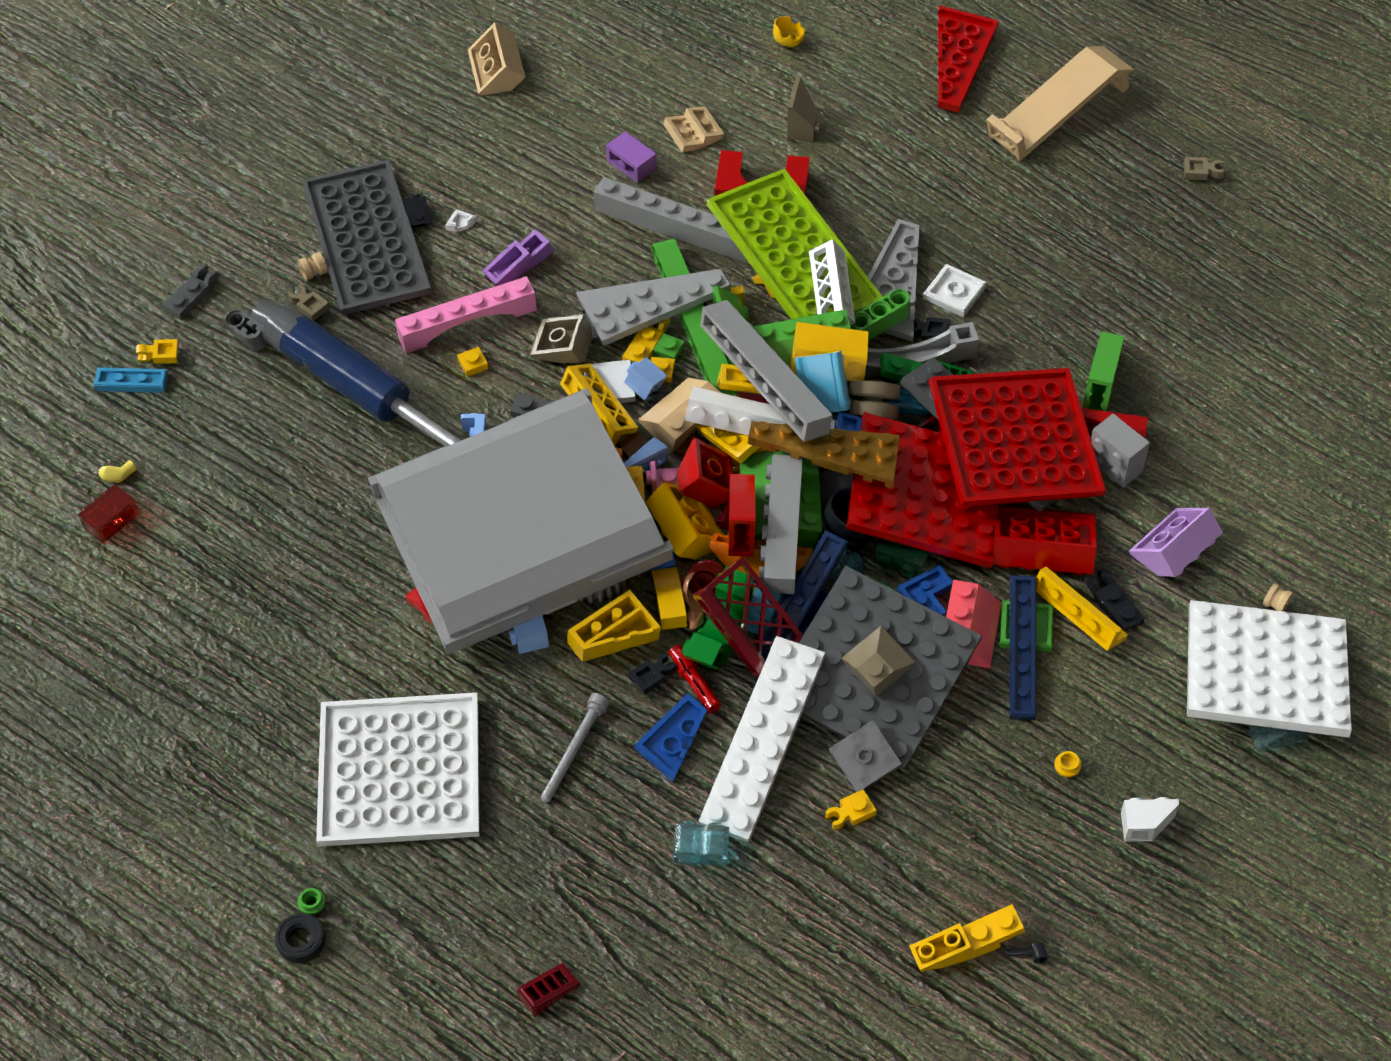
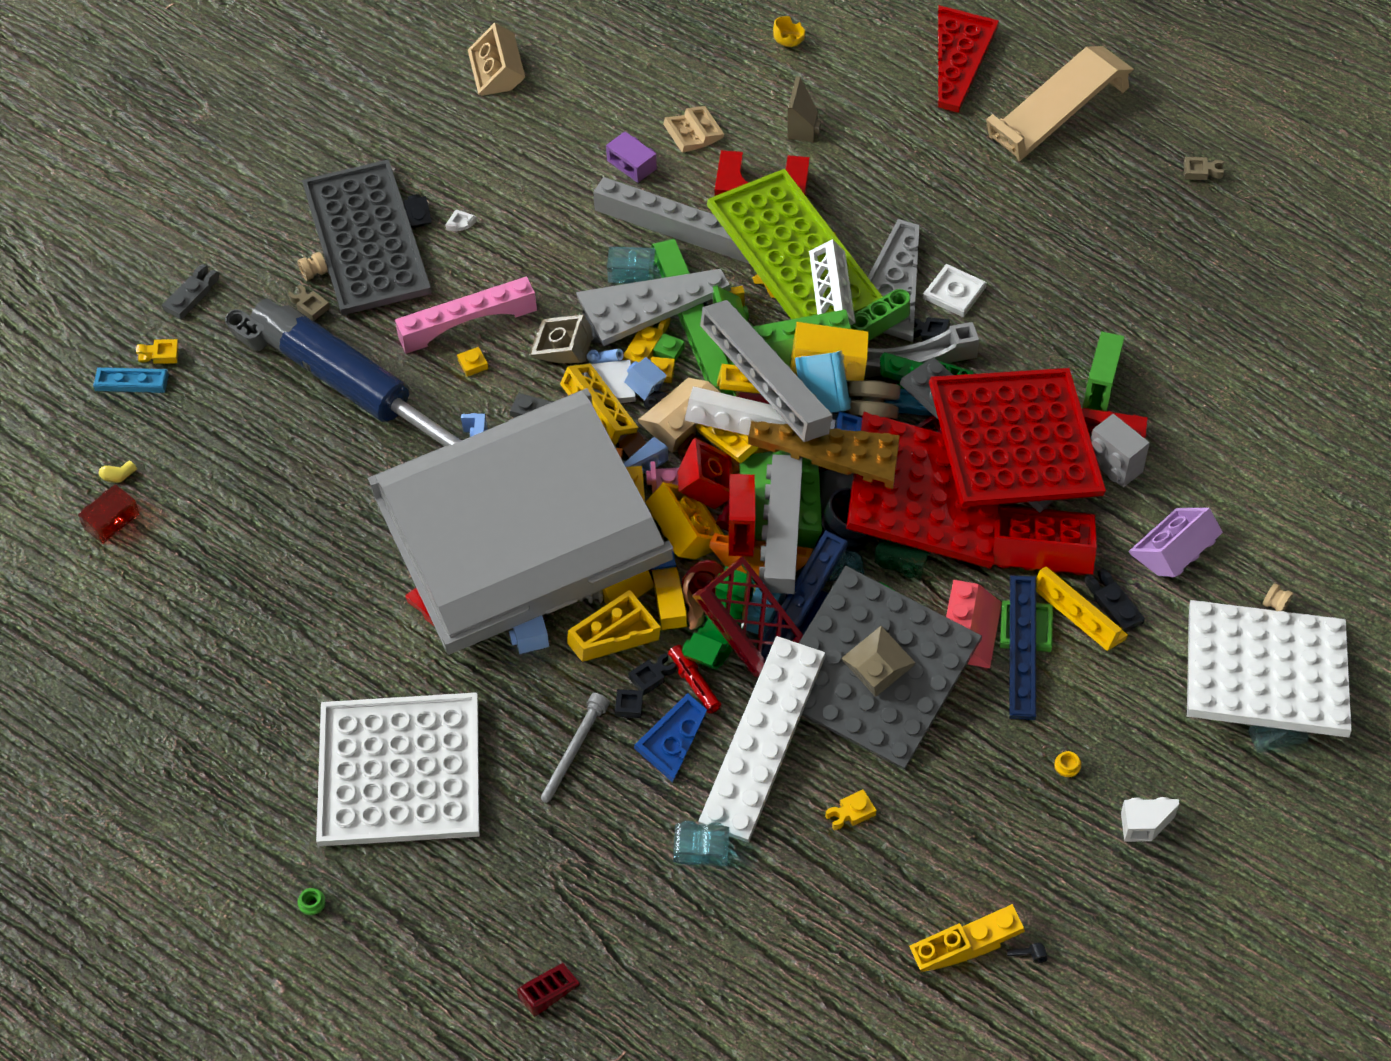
(292, 924): black tyre -> none
(519, 258): medium lavender slope -> none
(604, 356): none -> light blue arm
(629, 703): none -> black plate
(630, 264): none -> clear light blue brick
(637, 584): none -> yellow slope
(865, 756): flat silver plate -> none
(927, 587): blue plate -> none

